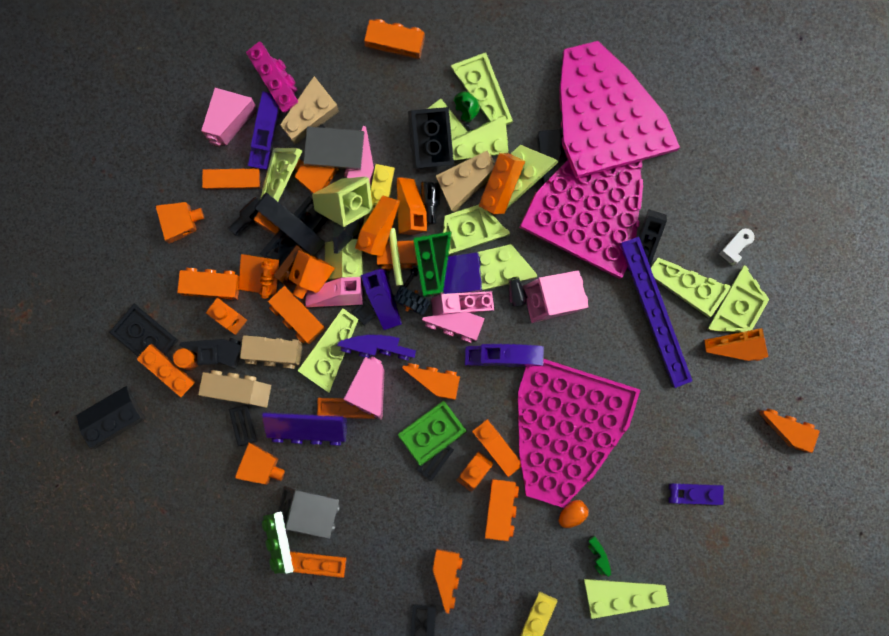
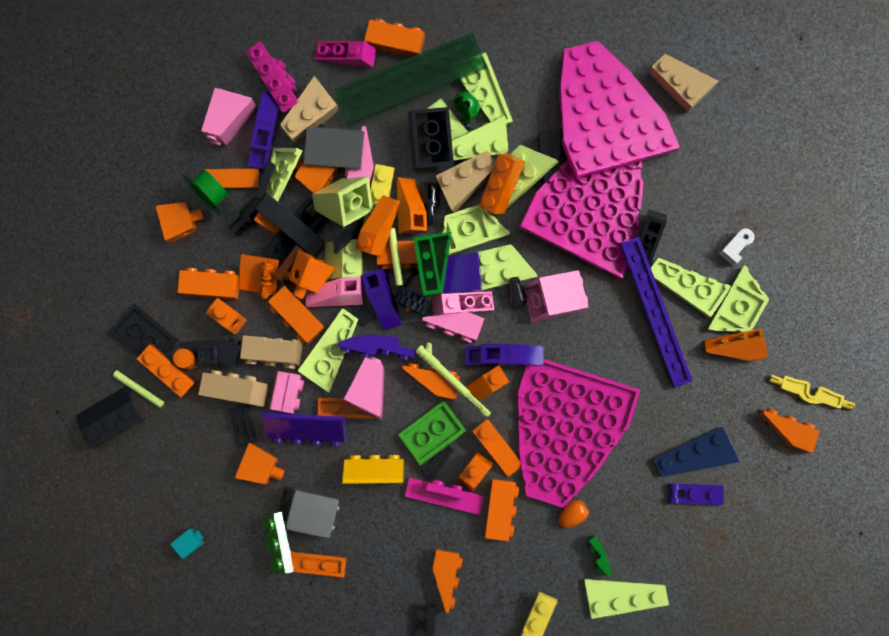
(139, 389): none -> yellowish green bar
(188, 543): none -> teal brick
(207, 189): none -> green hose
(265, 179): none -> black tile
(286, 392): none -> bright pink brick
(346, 53): none -> dark pink slope
(373, 469): none -> yellow slope
(410, 78): none -> clear green plate
(427, 356): none -> yellowish green piece
(444, 496): none -> dark pink bracket
(488, 383): none -> orange slope
(682, 81): none -> tan wedge
(701, 453): none -> dark blue wing
(821, 395): none -> light yellow piece

